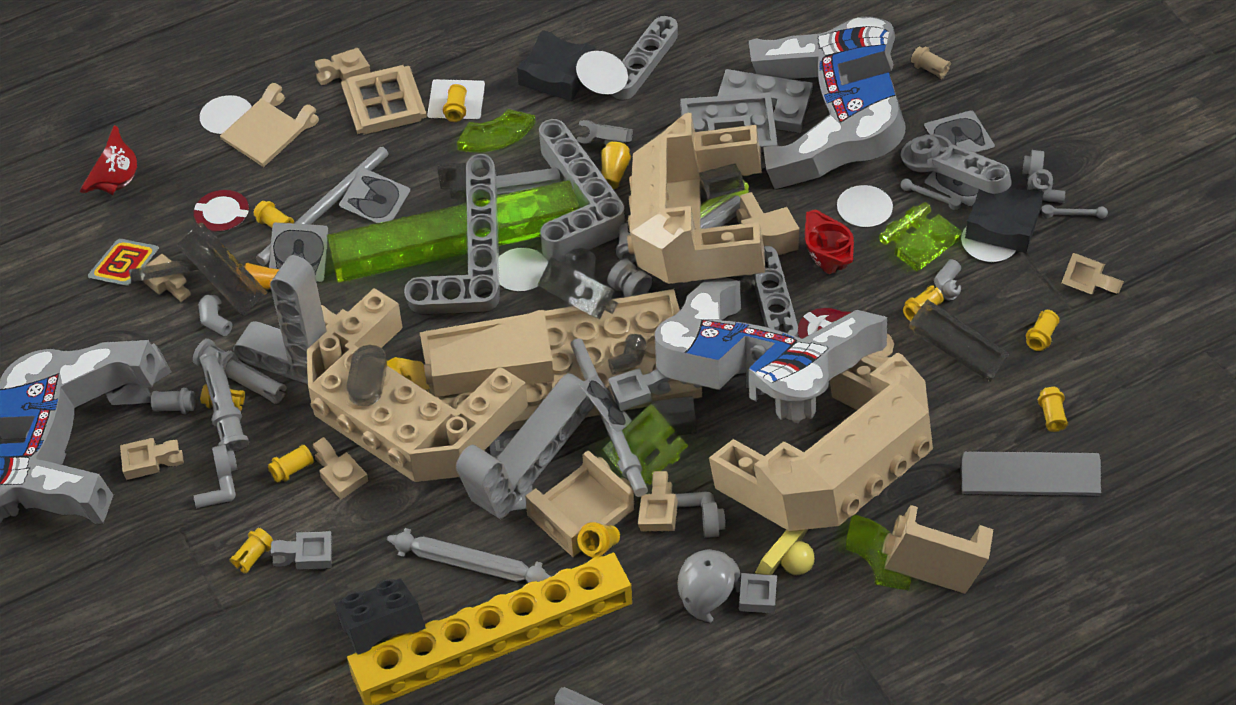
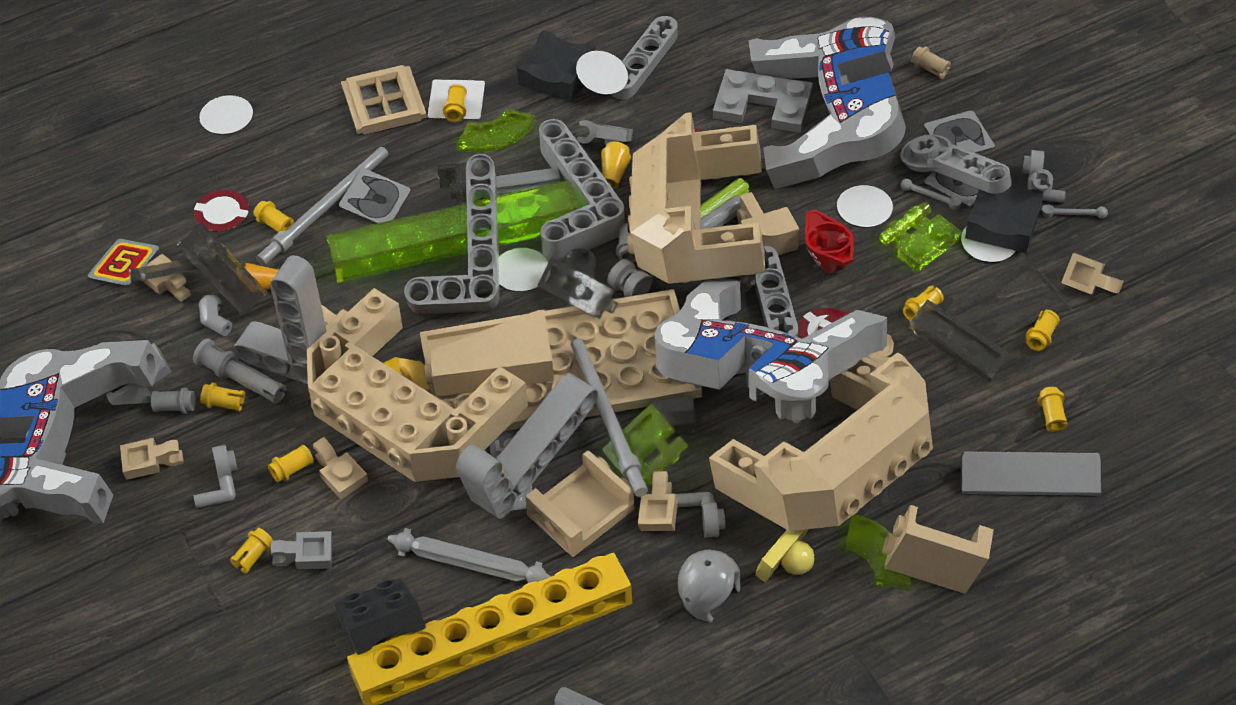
(114, 167): red hat -> none
(225, 414): light grey pin -> none
(267, 130): tan flag -> none
(302, 241): sticker -> none
(342, 66): tan plate -> none
(366, 375): clear smoke tile -> none
(597, 538): yellow cone -> none
(605, 403): sticker -> none
(632, 354): clear smoke arm -> none
(635, 388): light grey plate -> none
(721, 181): clear smoke piece -> none
(734, 111): light grey plate -> none
(758, 593): light grey plate -> none
(945, 282): light grey arm -> none

